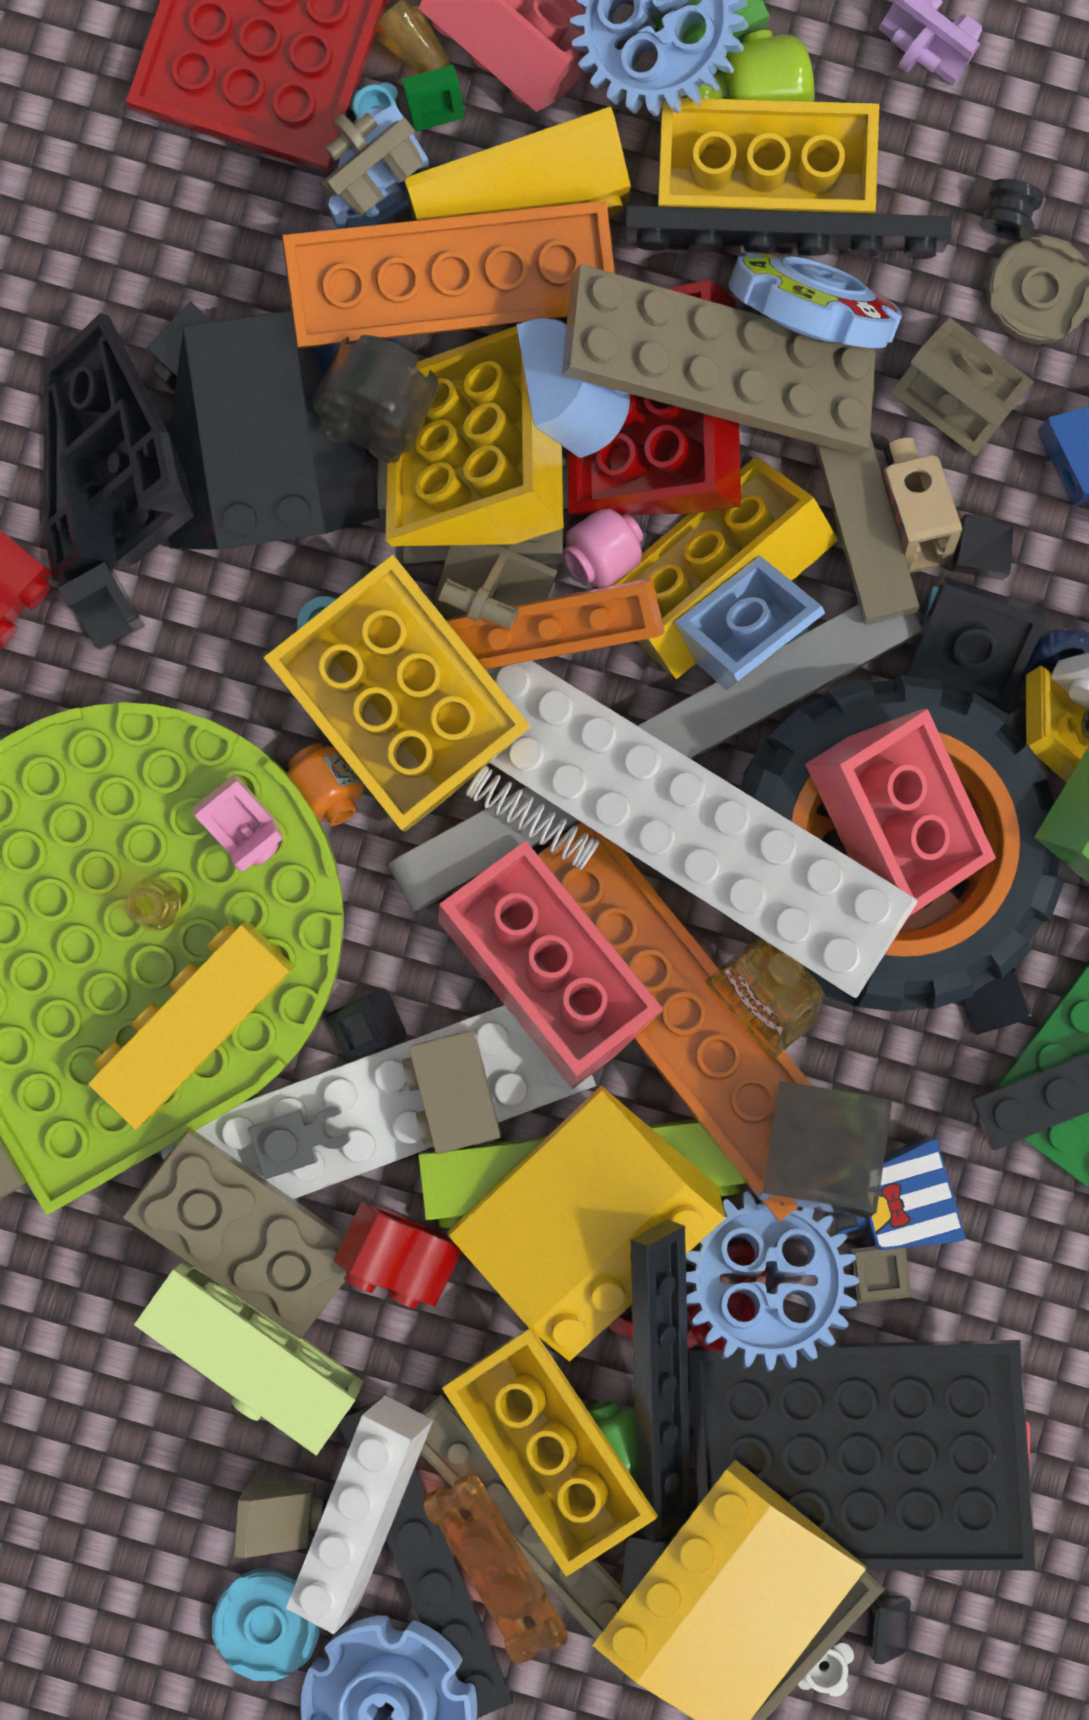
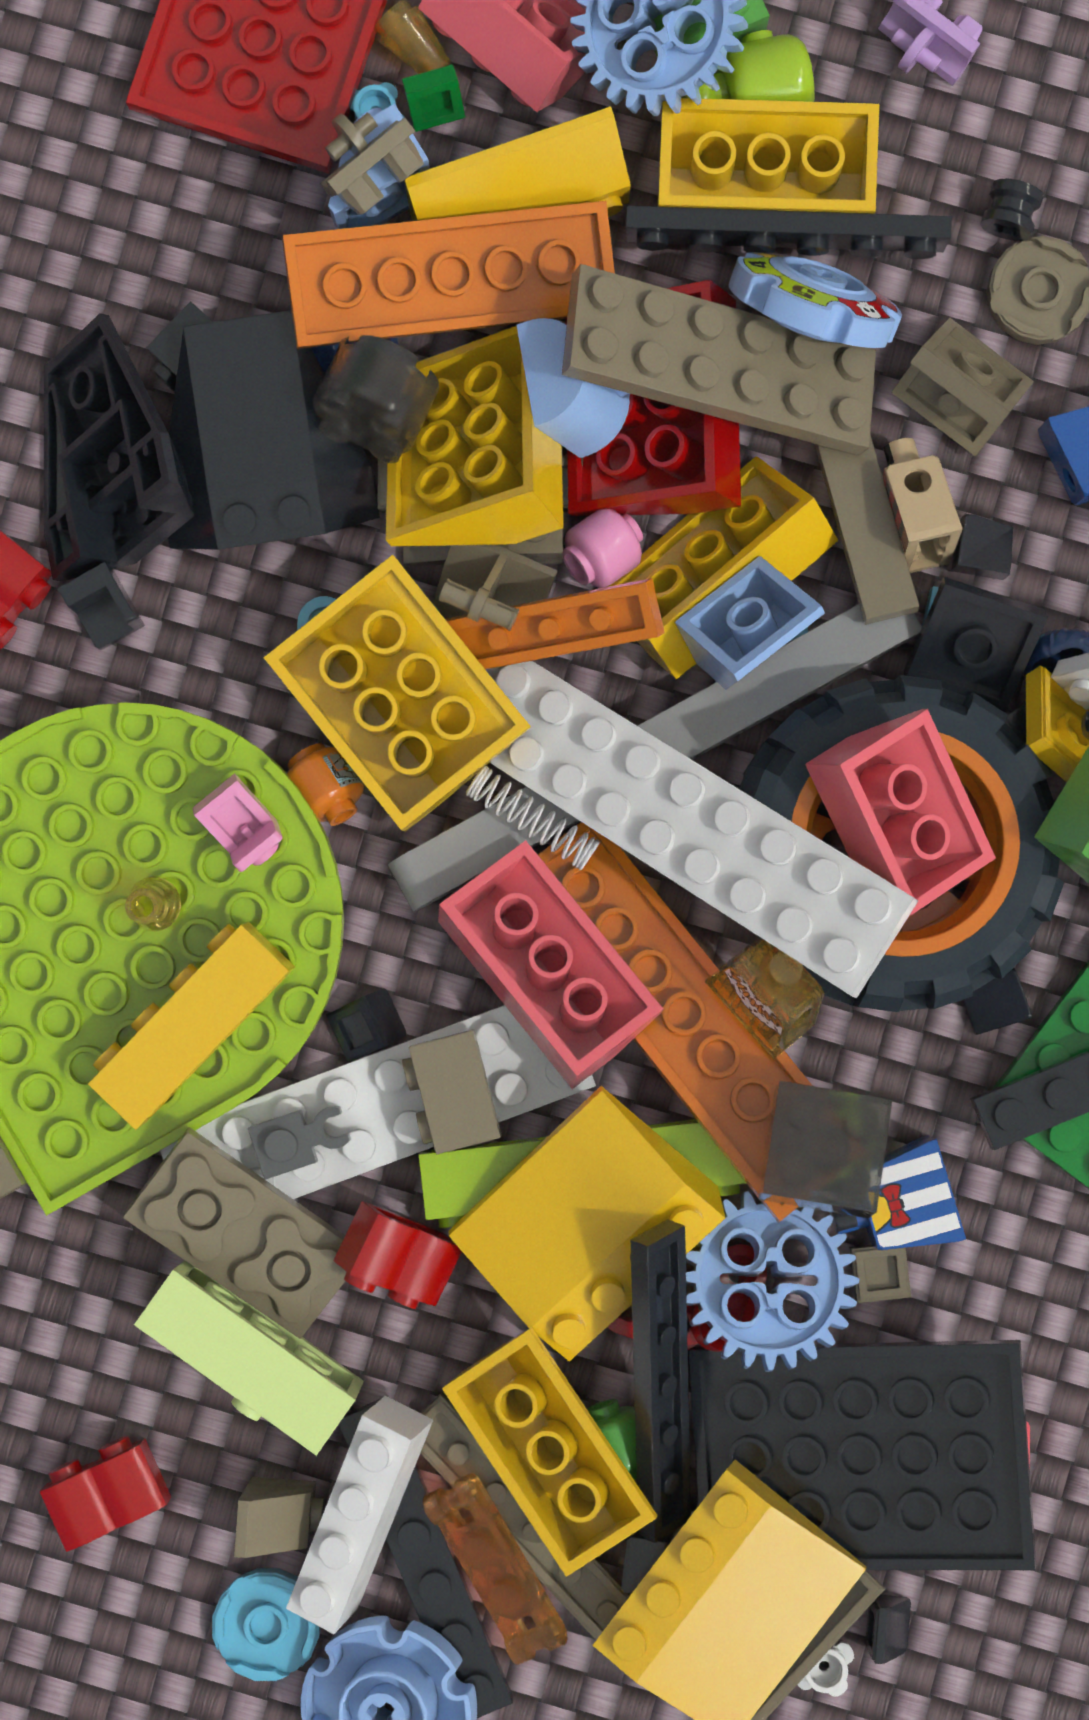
(105, 1493): none -> red brick

